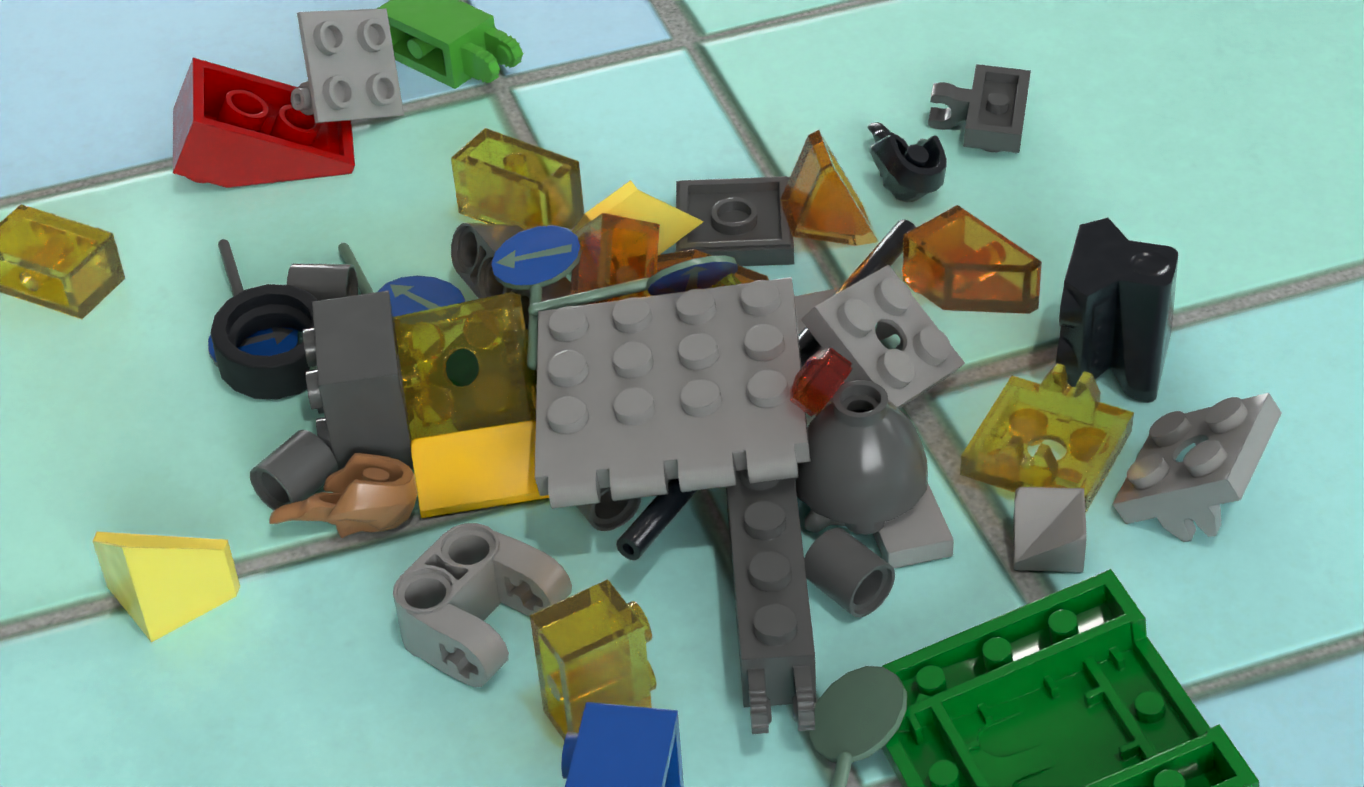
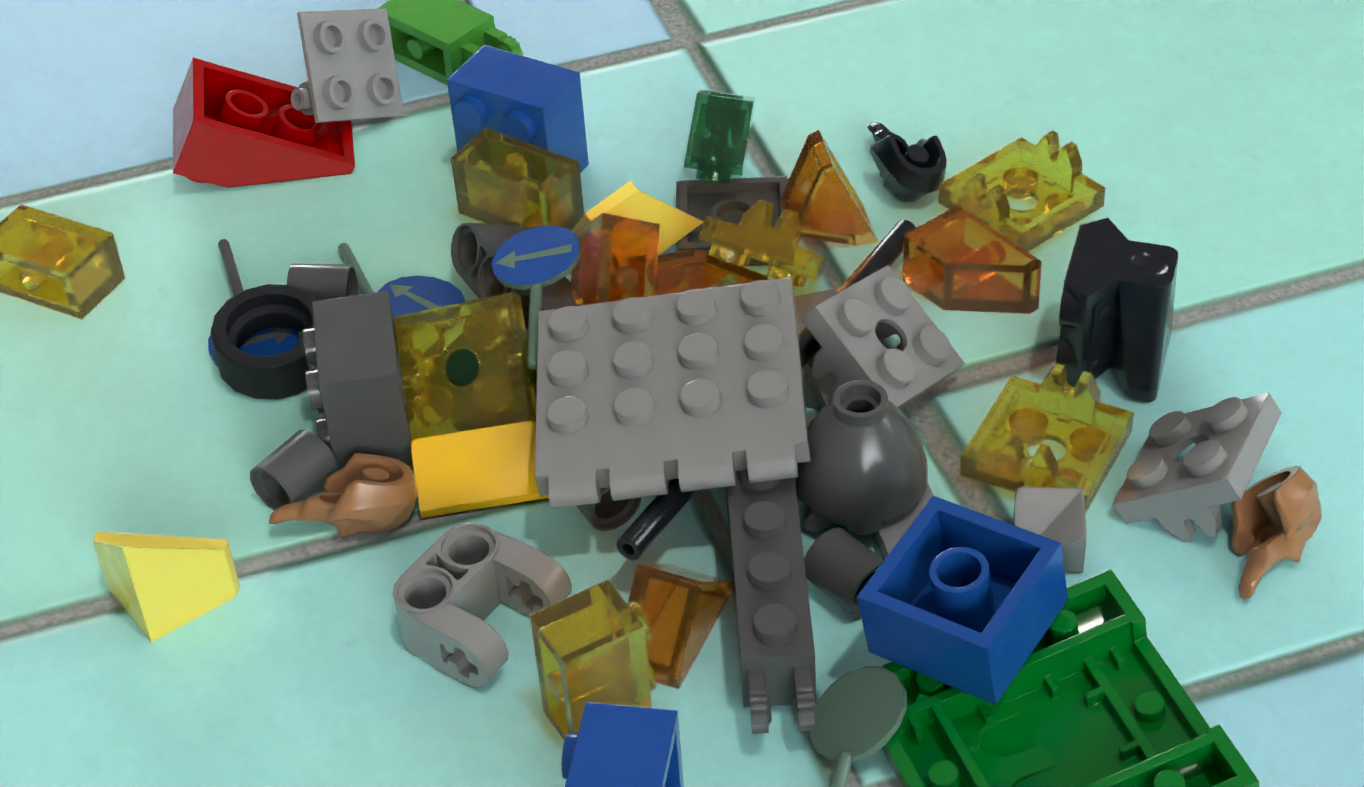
(519, 100): none -> blue brick
(681, 277): sand green piece -> none
(681, 614): none -> clear orange slope
(719, 135): none -> clear green slope
(761, 241): none -> clear yellow piece
(819, 380): clear red tile -> none
(963, 598): none -> blue brick
(991, 108): dark grey plate -> none
(1025, 172): none -> clear yellow piece
(1274, 523): none -> medium nougat piece

